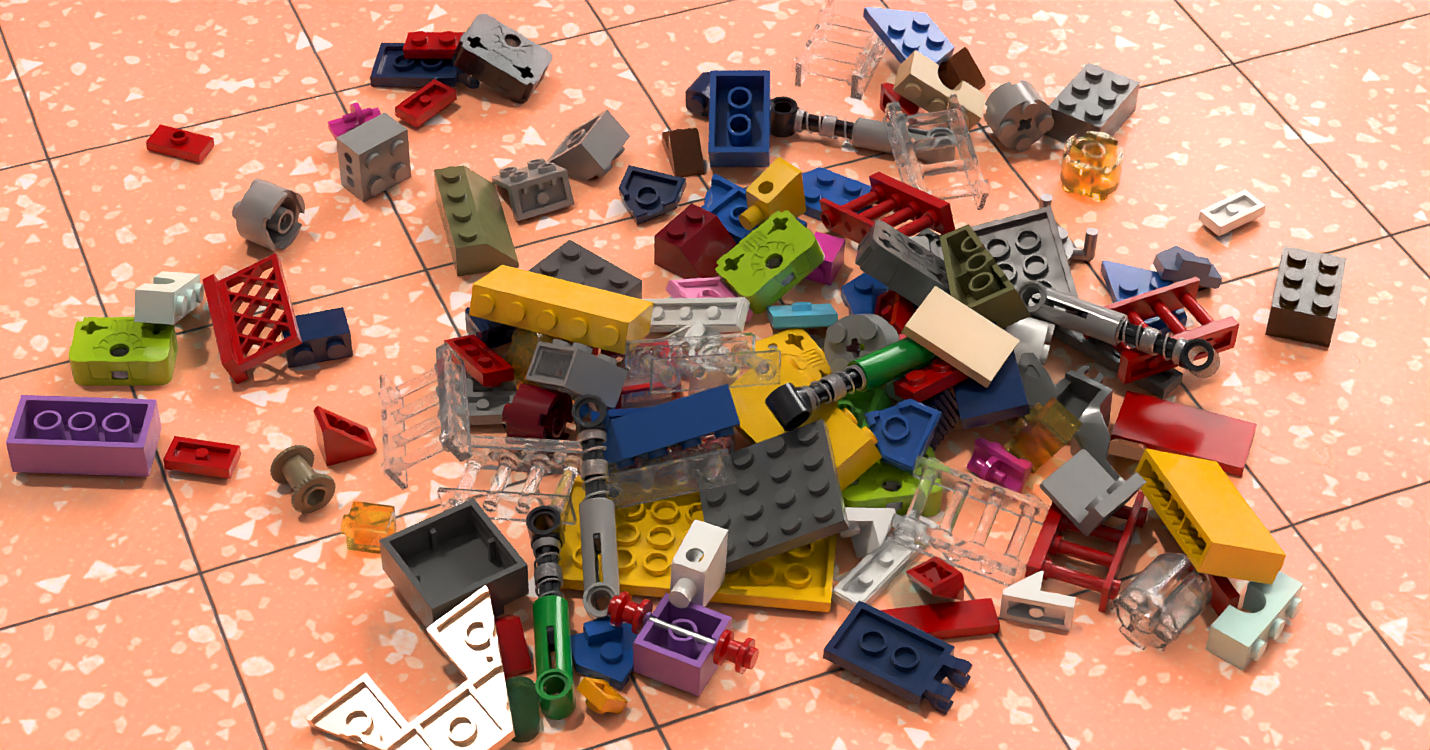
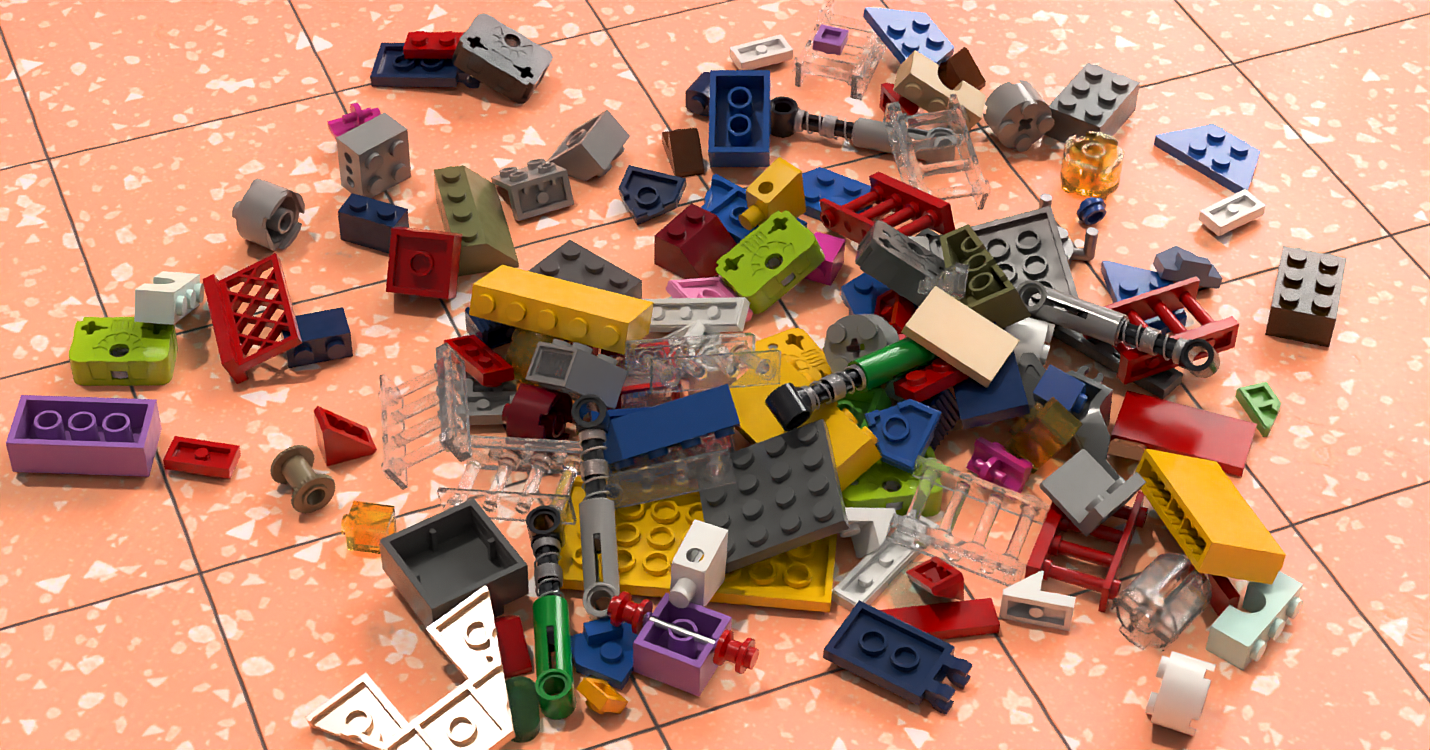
(180, 143): red plate -> none
(370, 222): none -> brick
(423, 262): none -> red container
(425, 103): red plate -> none
(761, 52): none -> plate
(801, 315): medium azure plate -> none
(830, 39): none -> medium lavender plate
(951, 281): none -> clear plate
(1062, 387): none -> blue brick
(1091, 210): none -> blue plate
(1180, 693): none -> white brick
(1213, 154): none -> wing
(1260, 405): none -> bright green tile

